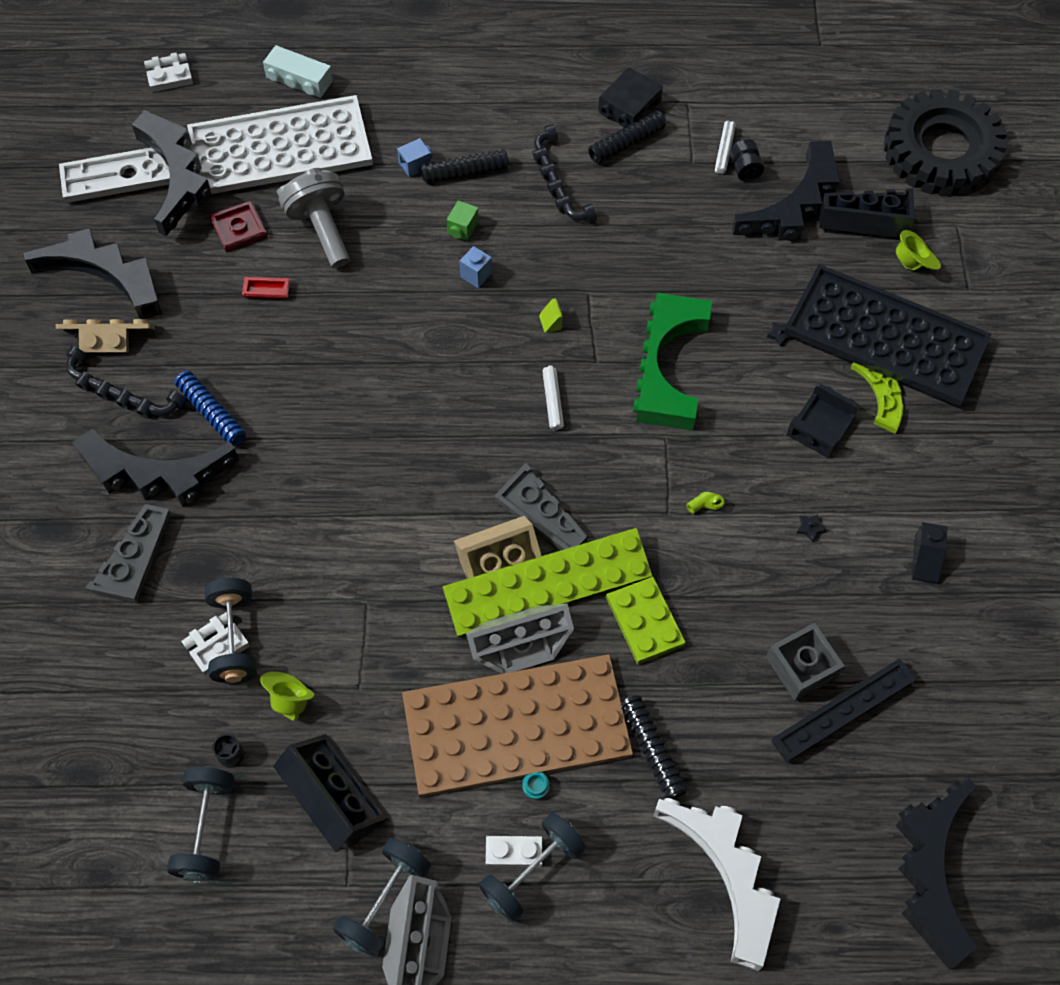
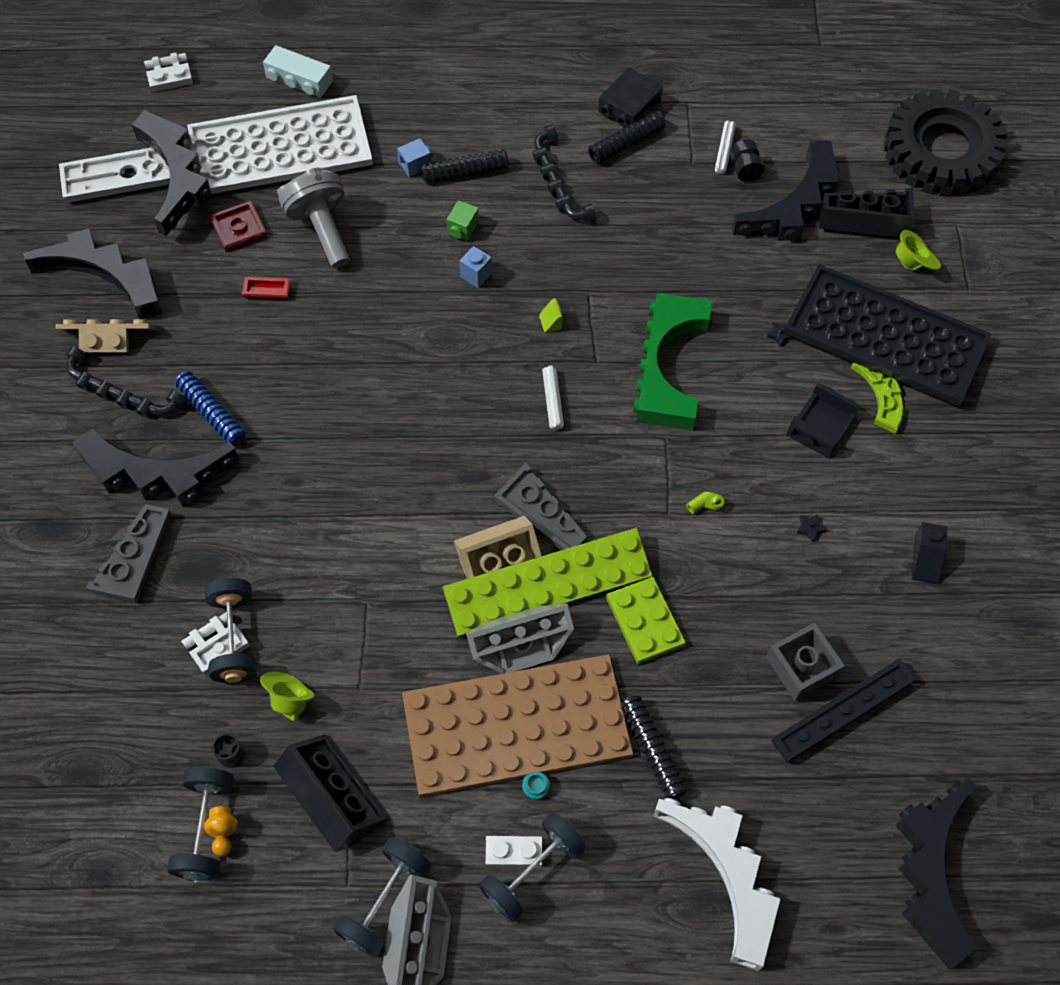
(219, 827): none -> light orange animal

